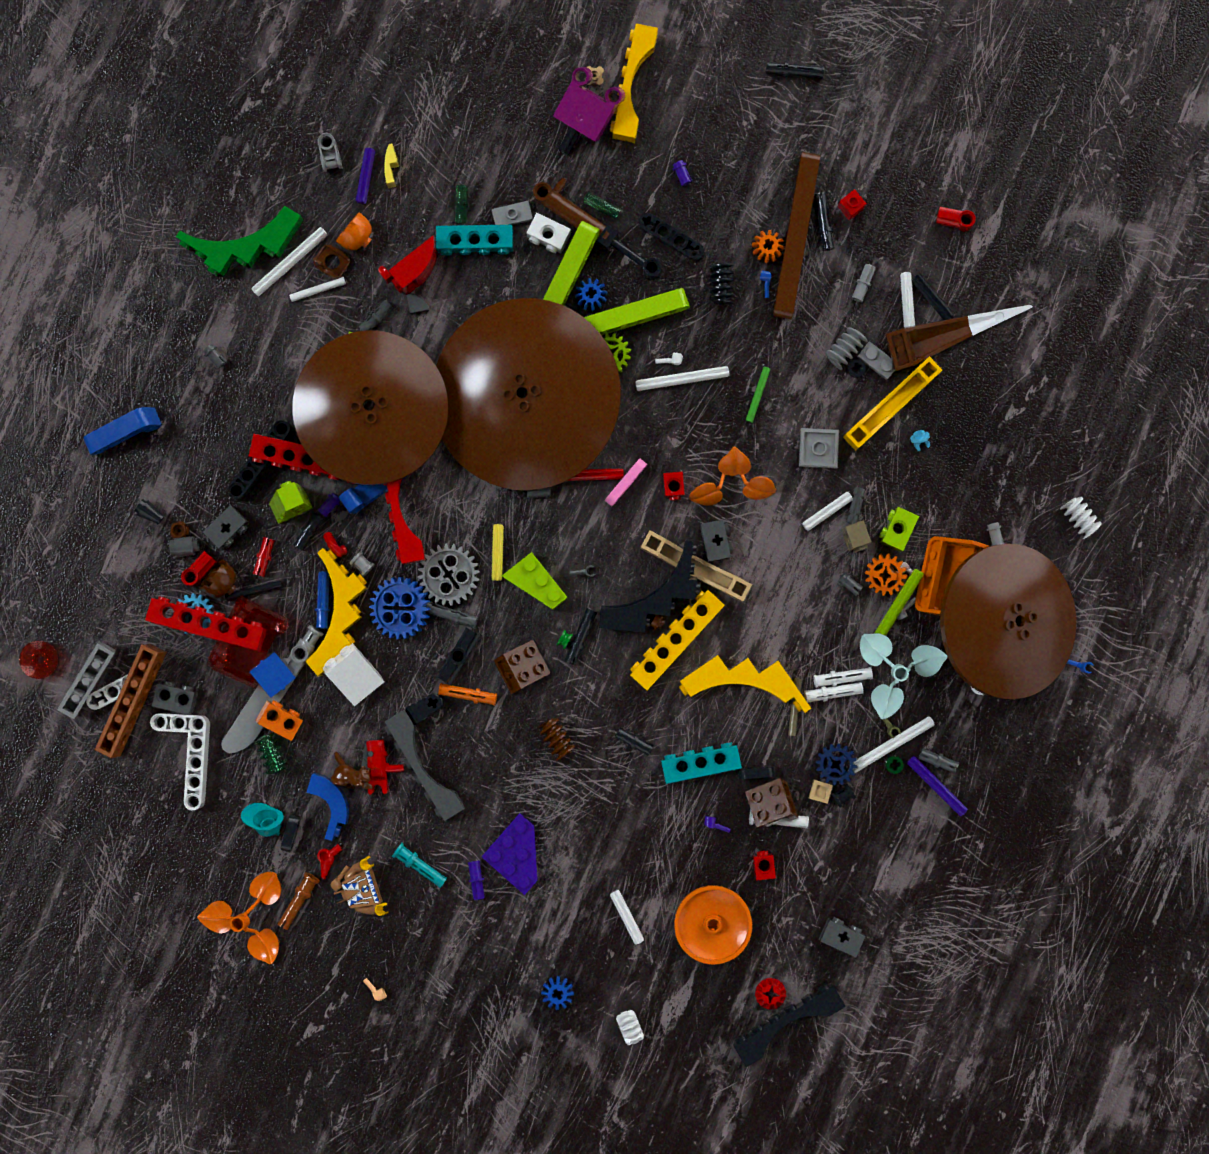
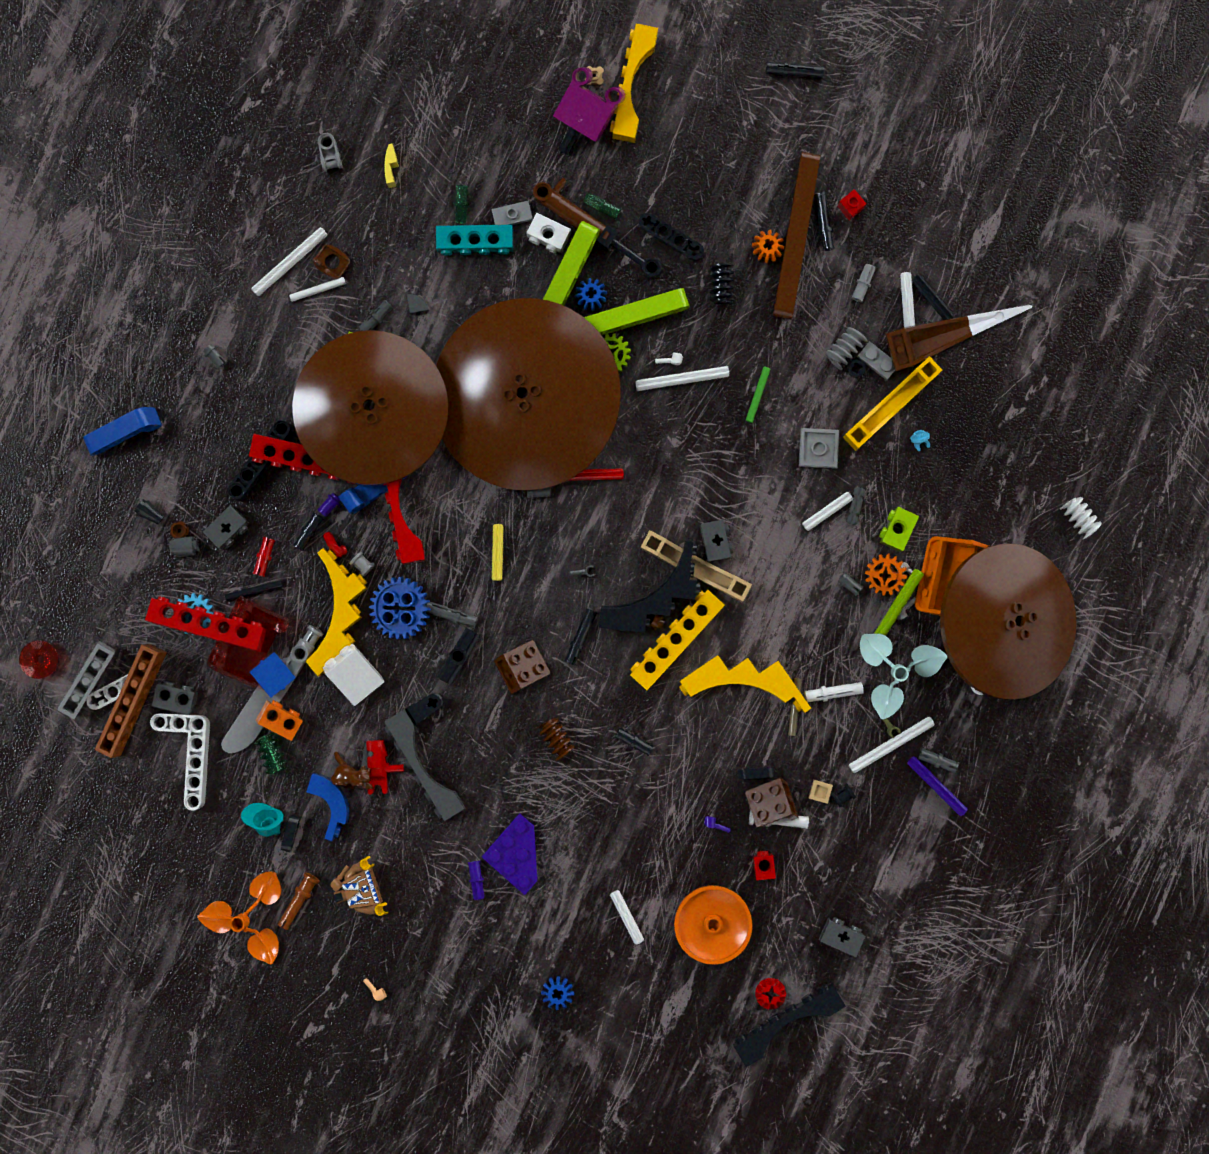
(200, 568): red piece -> none
(219, 580): reddish brown cylinder -> none
(246, 250): green arch -> none
(289, 501): lime wedge -> none
(322, 600): blue axle -> none
(326, 859): red animal -> none
(356, 233): orange cylinder -> none
(365, 175): dark purple axle -> none
(411, 860): teal pin -> none
(413, 269): red piece -> none
(463, 564): light grey gear -> none
(490, 698): orange pin -> none
(535, 580): lime wedge -> none
(564, 639): green bush -> none
(626, 481): bright pink beam -> none
(630, 1027): white gear -> none
(673, 477): red brick -> none
(682, 173): dark purple pin -> none
(731, 762): teal brick -> none
(732, 464): orange plant -> none
(766, 276): blue hand -> none
(830, 769): dark blue gear -> none
(840, 677): white pin -> none
(856, 536): dark tan brick -> none
(890, 760): dark green bush -> none
(953, 217): red piece -> none
(995, 533): light grey pin -> none
(1080, 665): blue hand -> none

